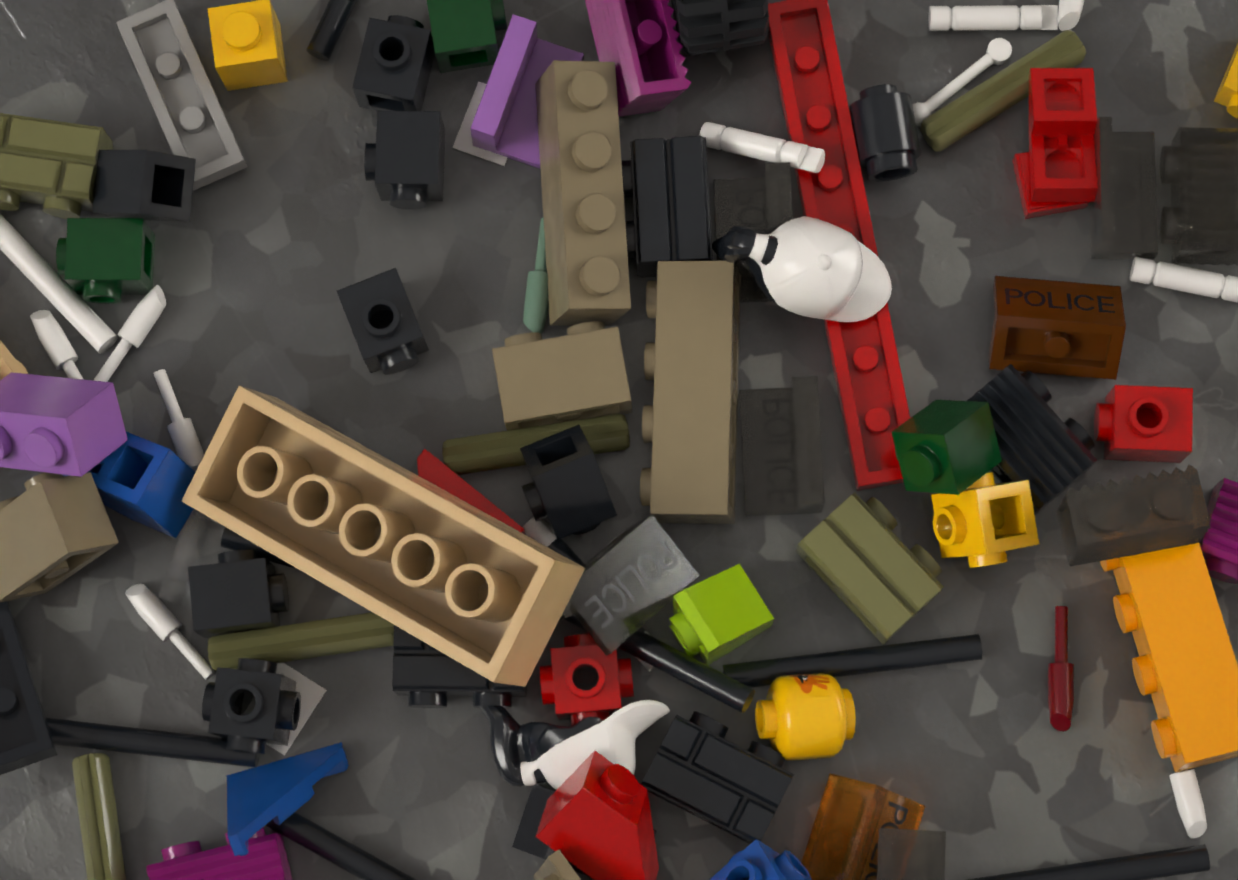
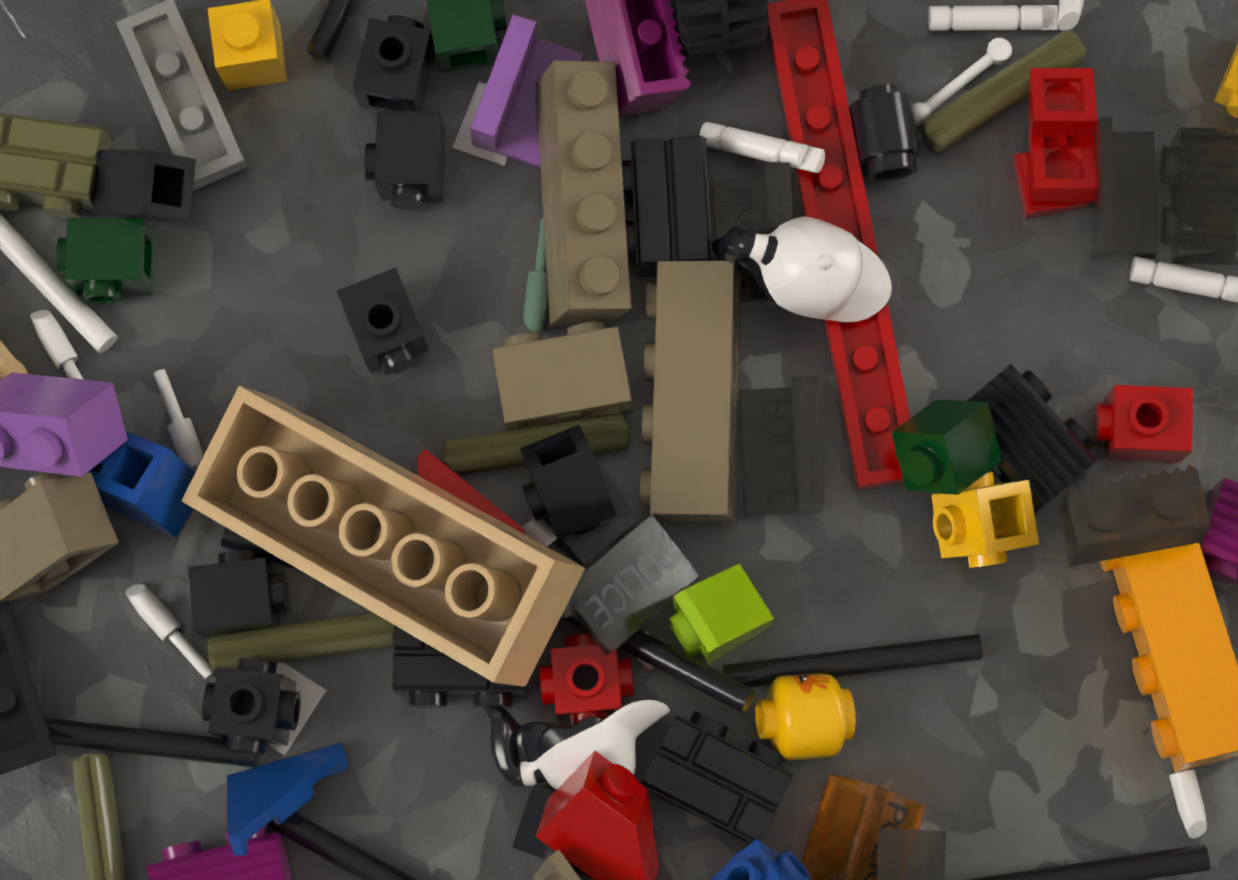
(134, 330): white piece -> none
(871, 566): olive brick -> none
(1057, 327): reddish brown panel -> none
(1061, 676): dark red piece -> none

